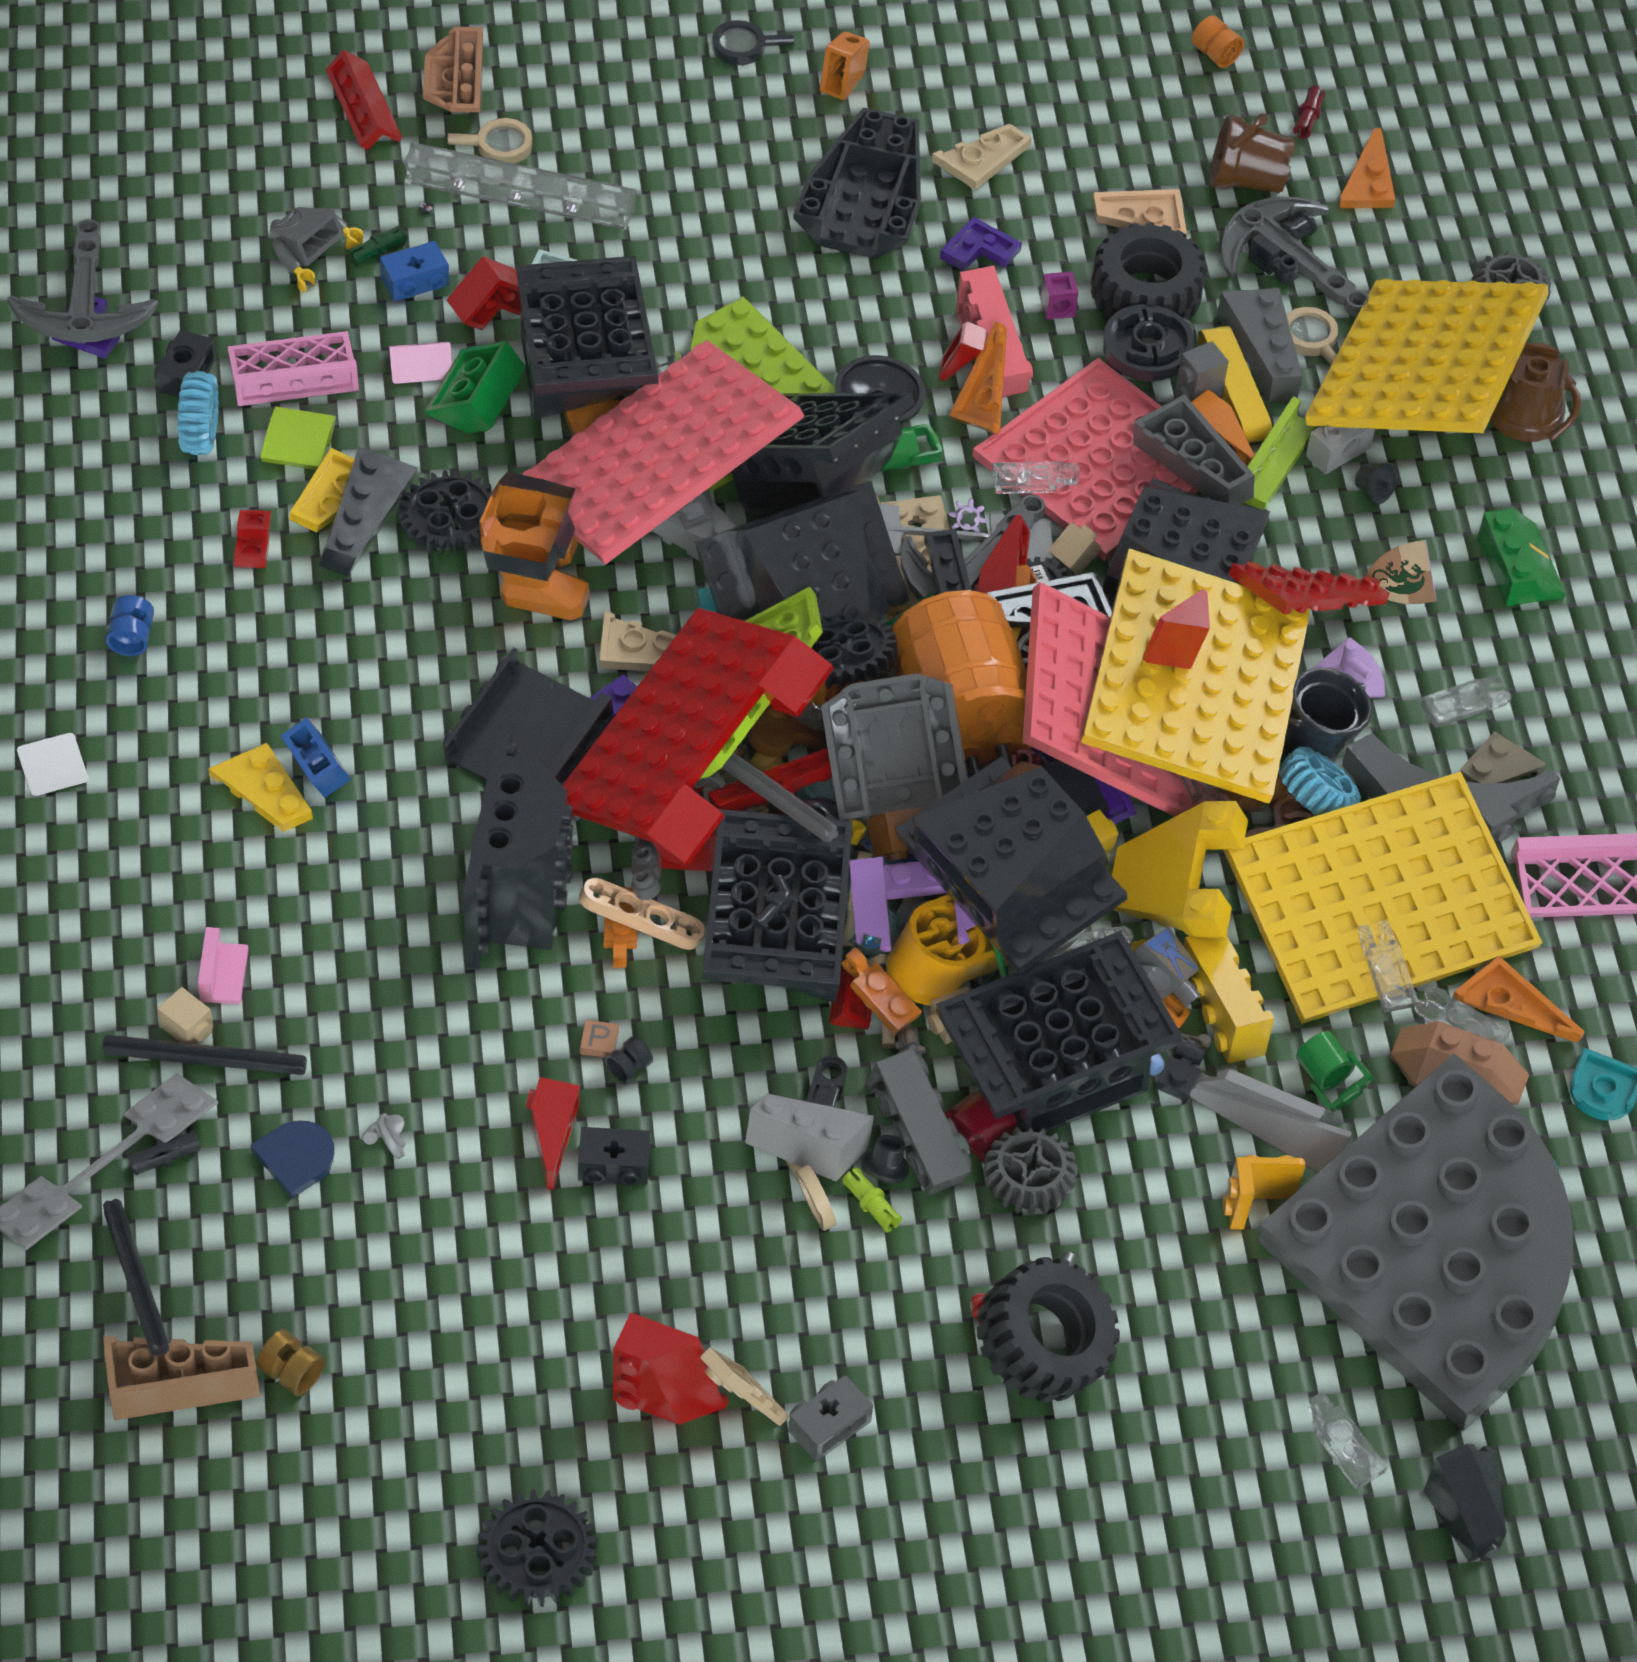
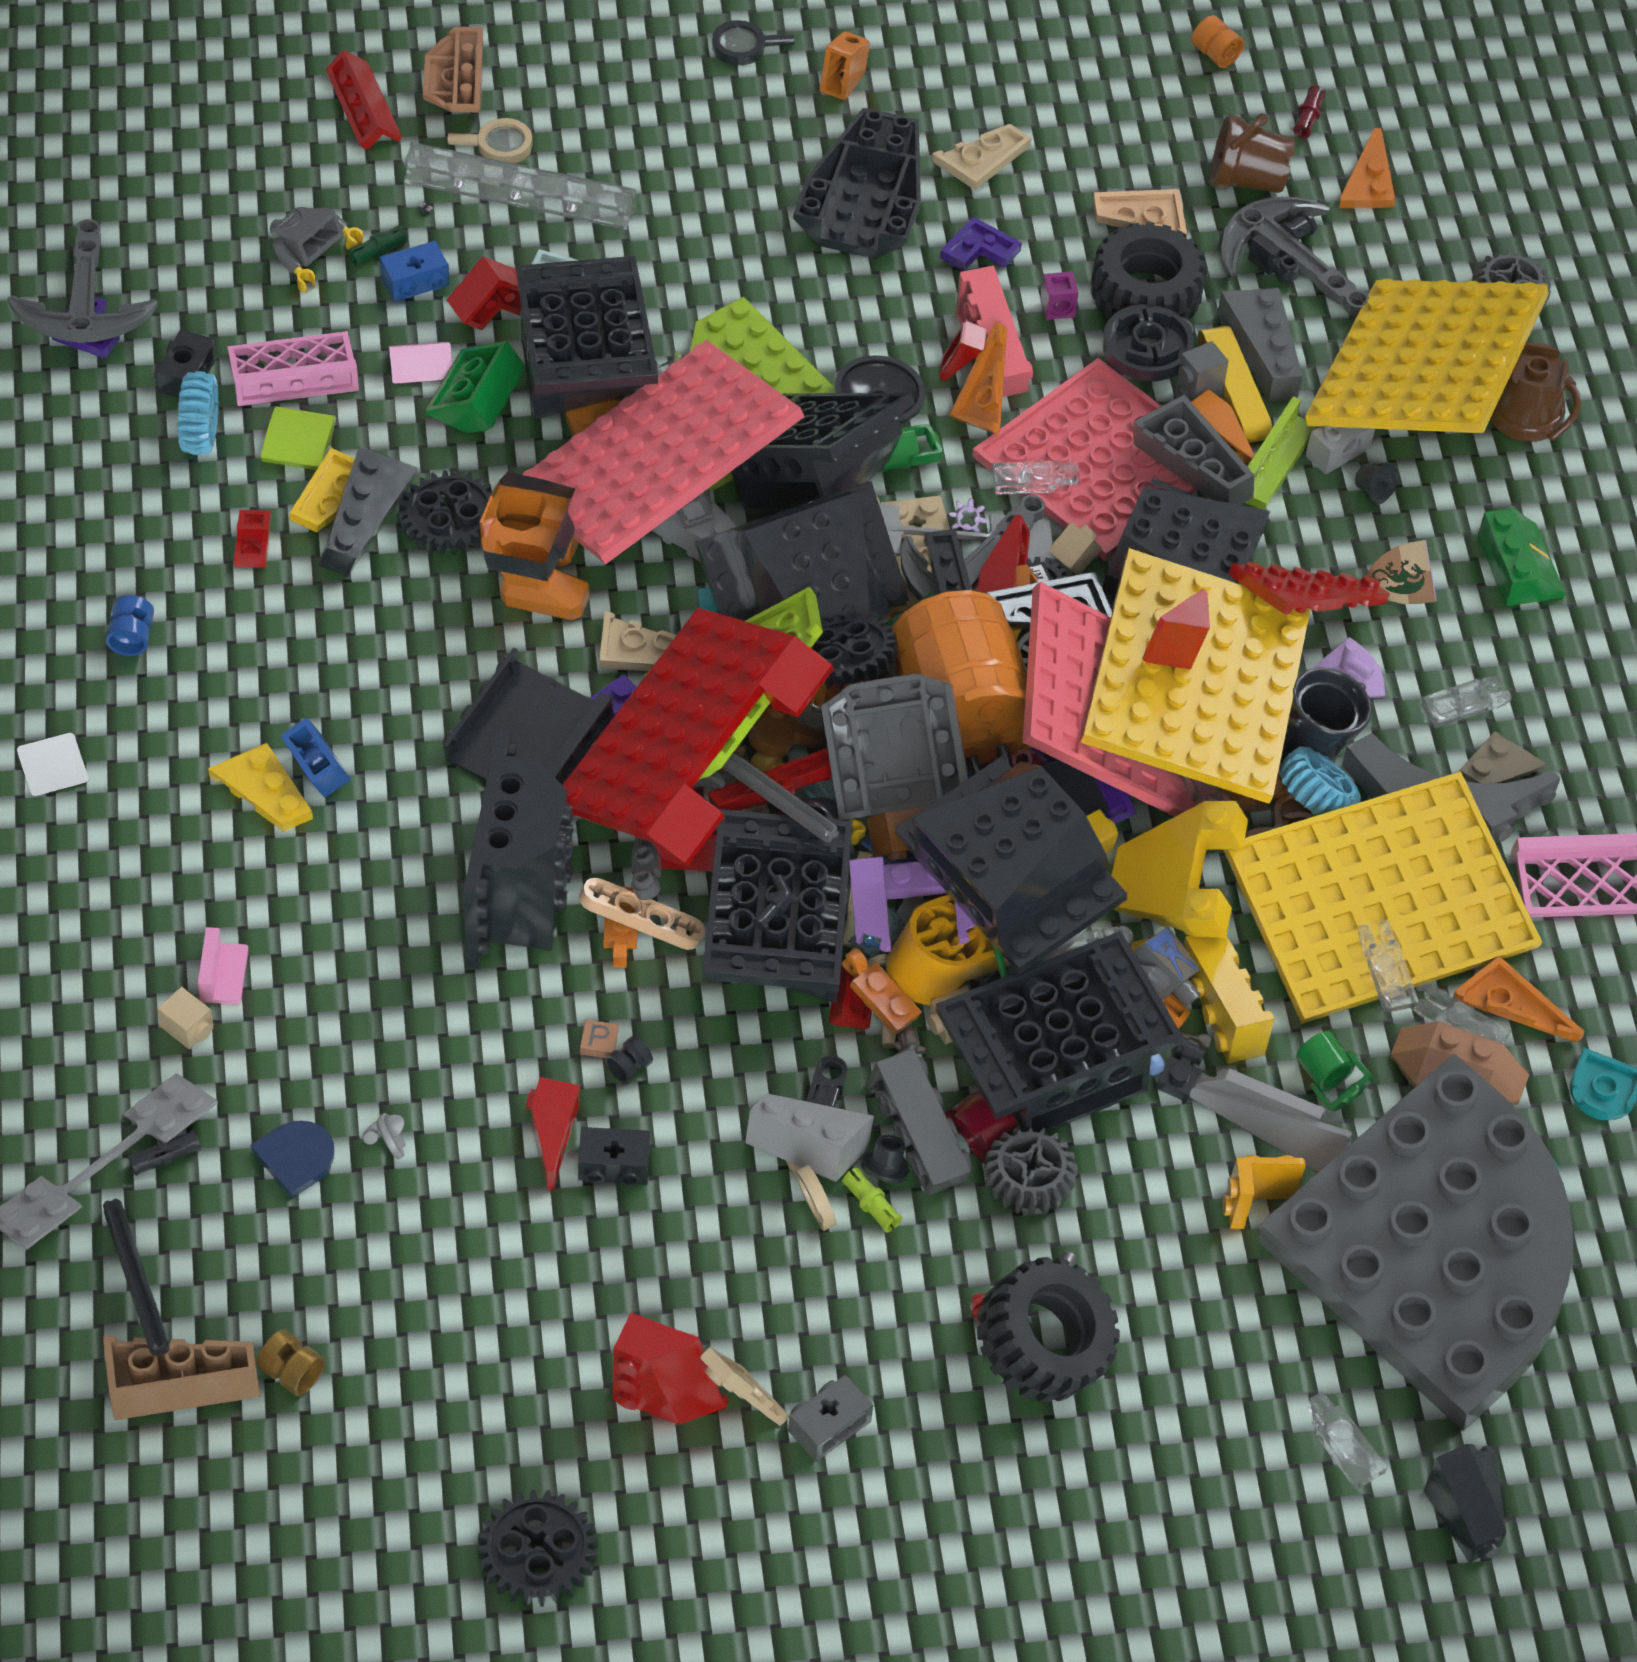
(204, 1054): black axle -> none
(1313, 332): tan piece -> none

